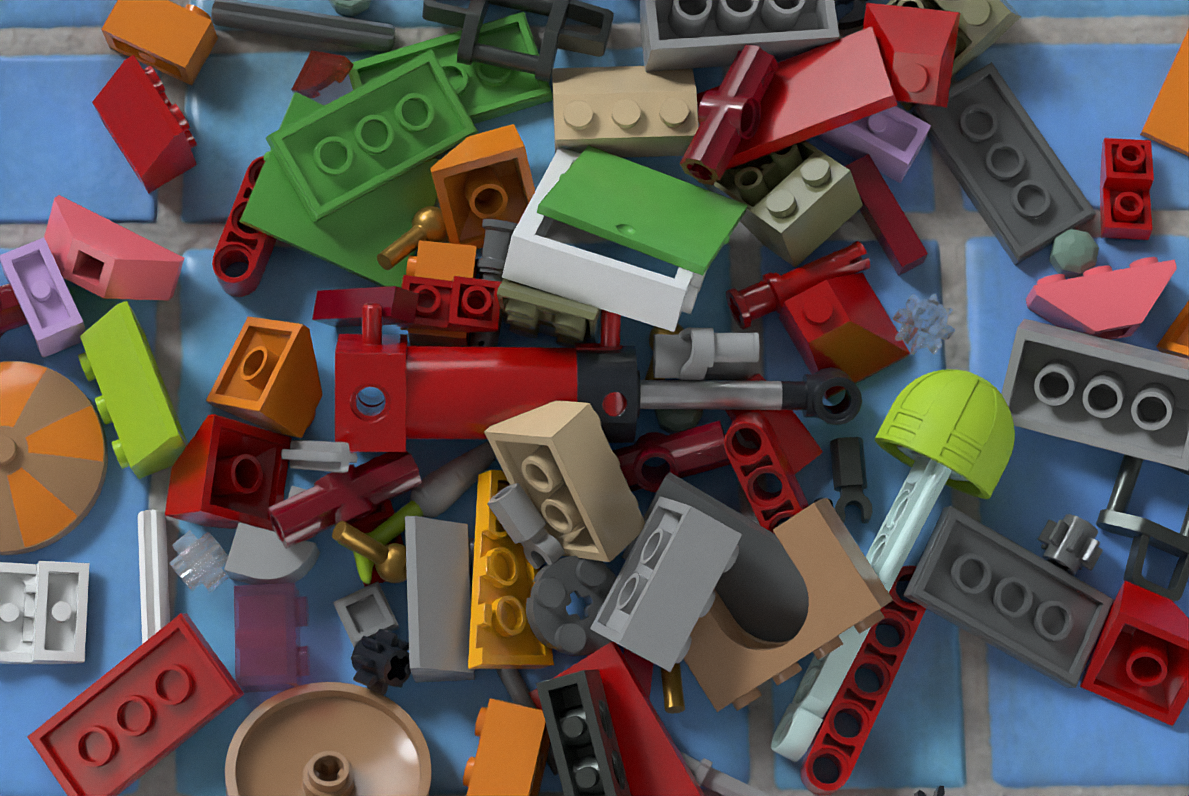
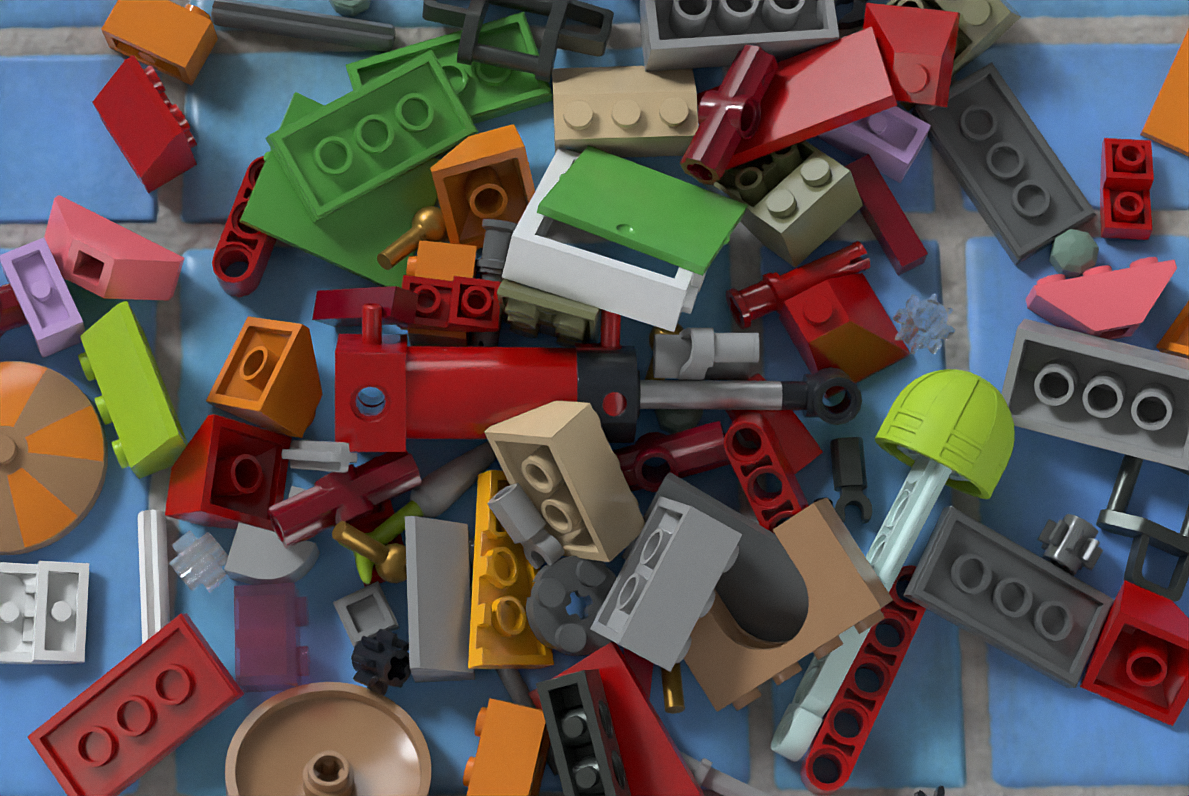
(321, 71): clear red tile -> none

